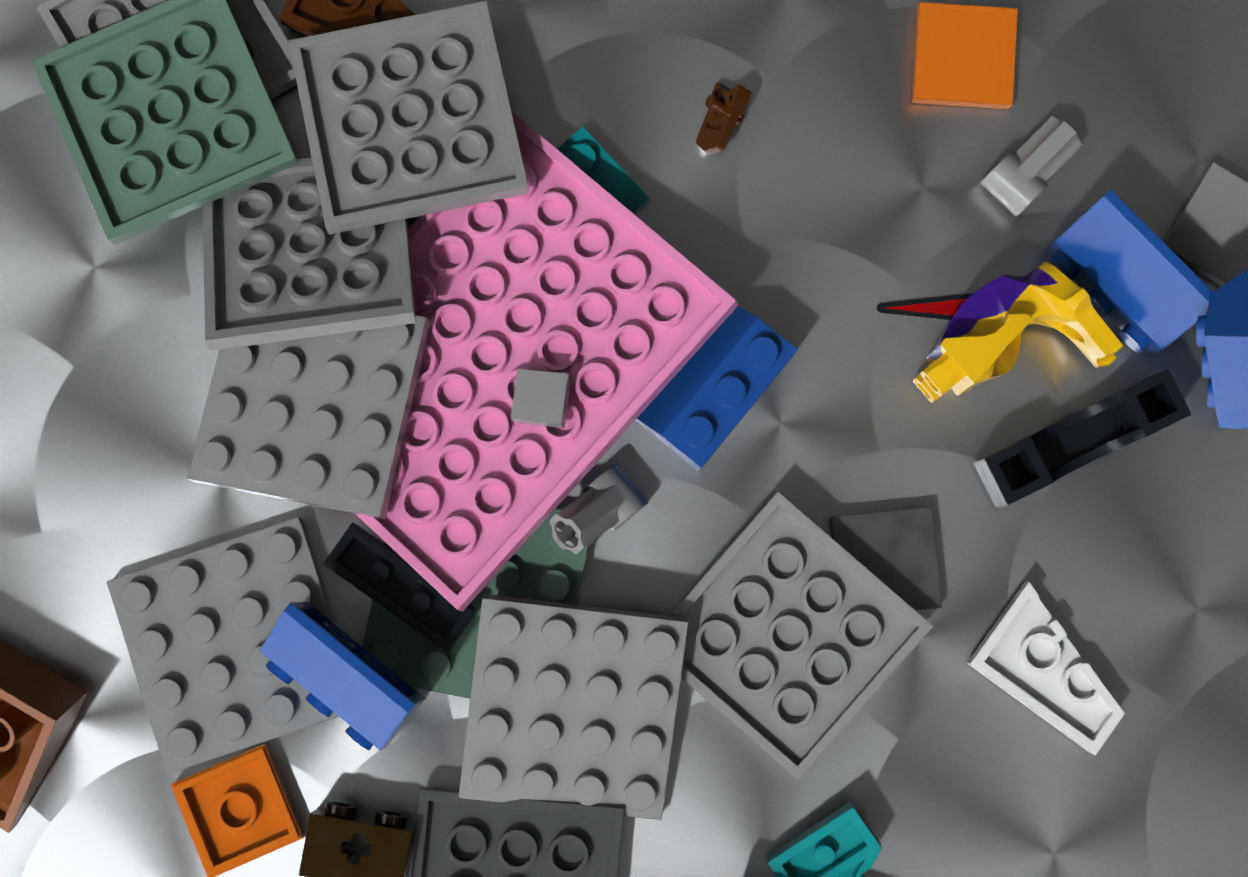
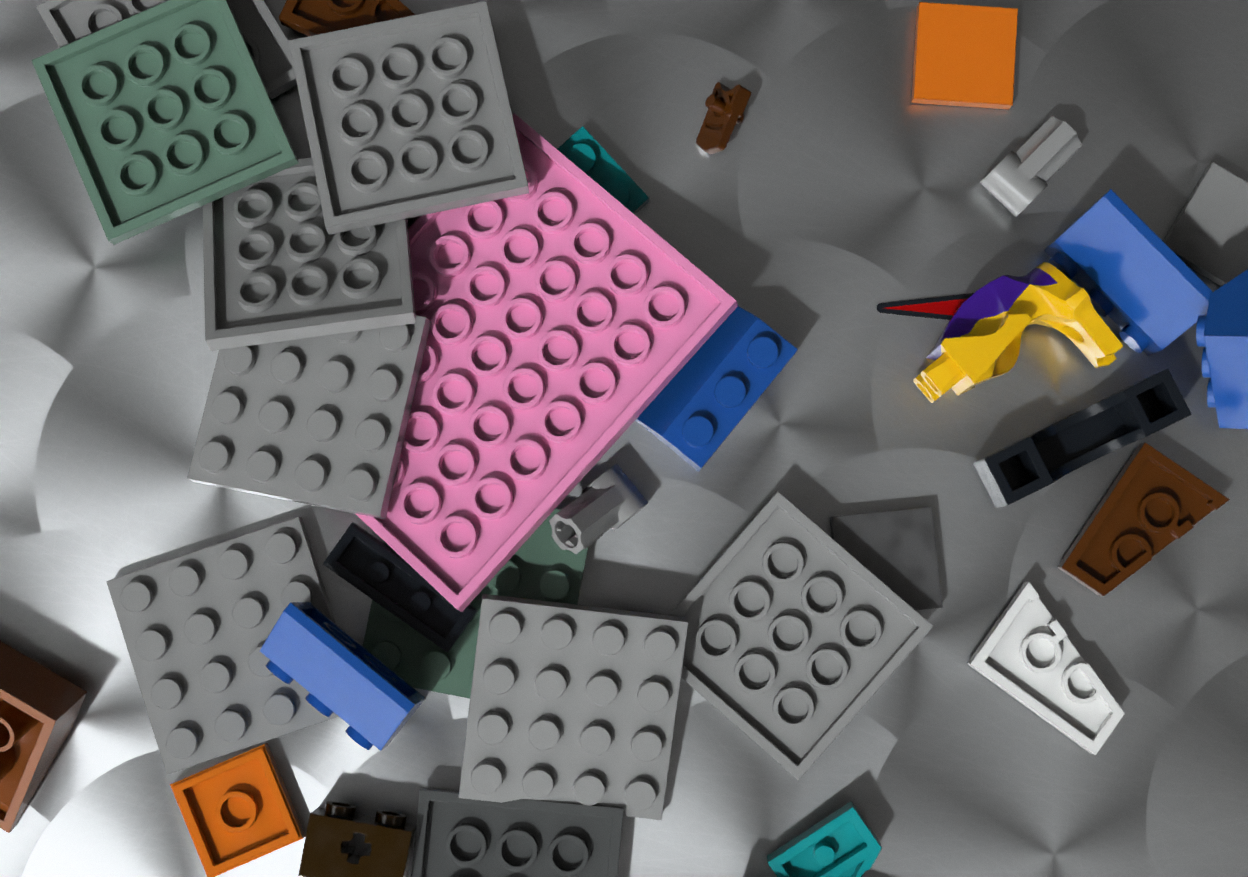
(541, 398): light grey tile -> none
(1137, 518): none -> reddish brown wing

